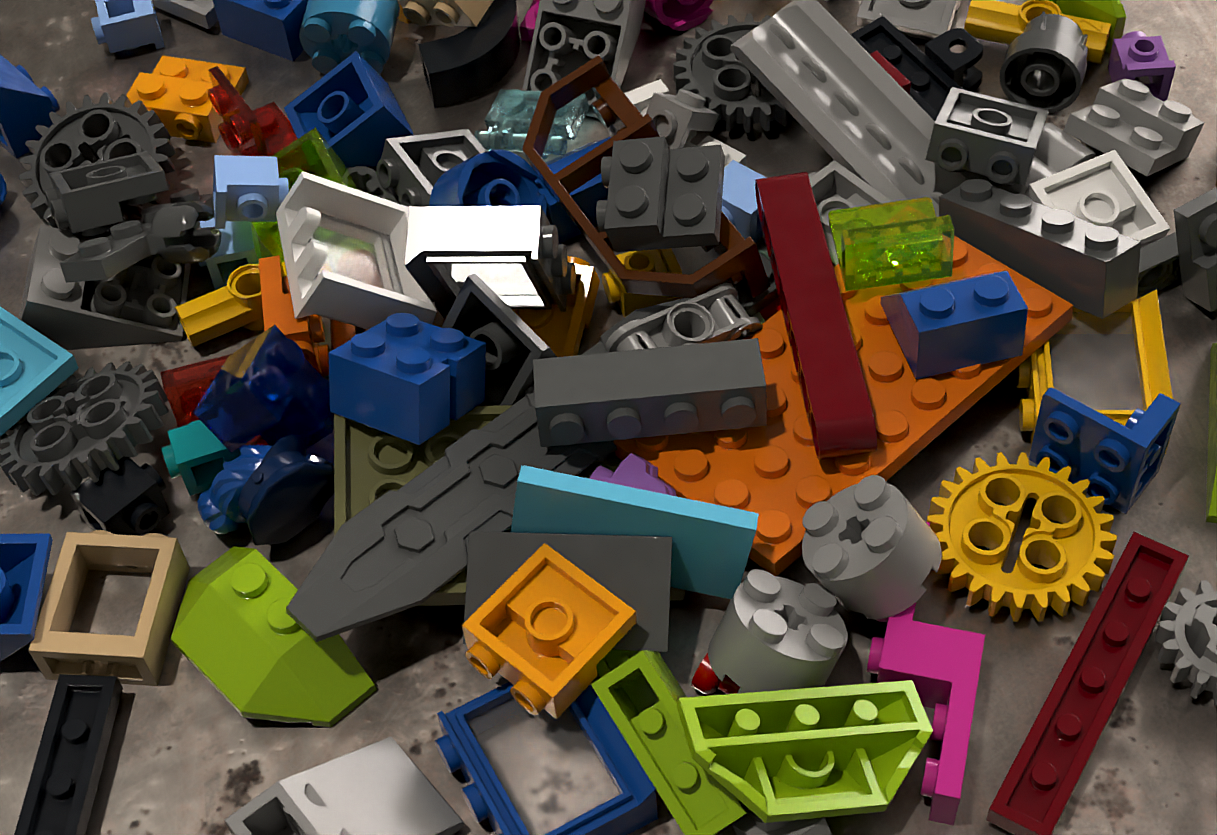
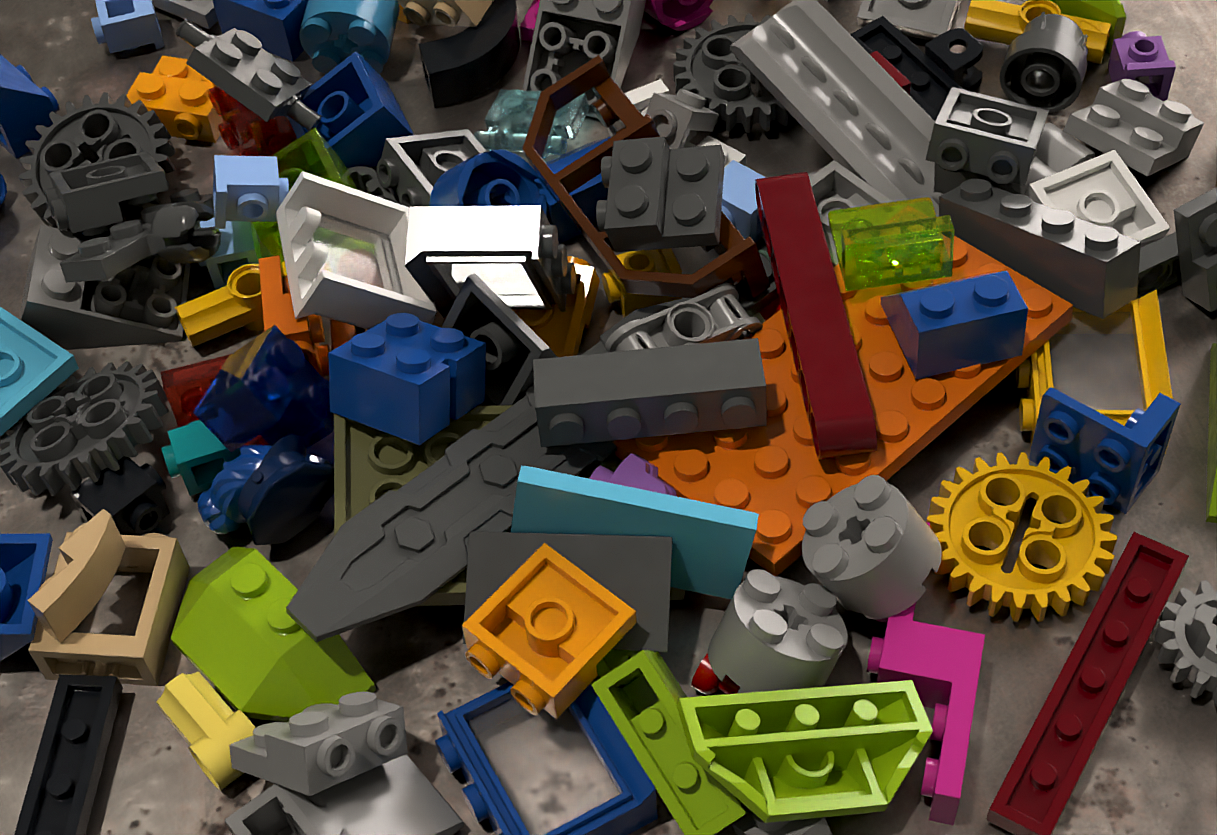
(92, 561): none -> tan slope
(205, 725): none -> light yellow piece
(249, 73): none -> dark grey plate
(324, 743): none -> light grey plate

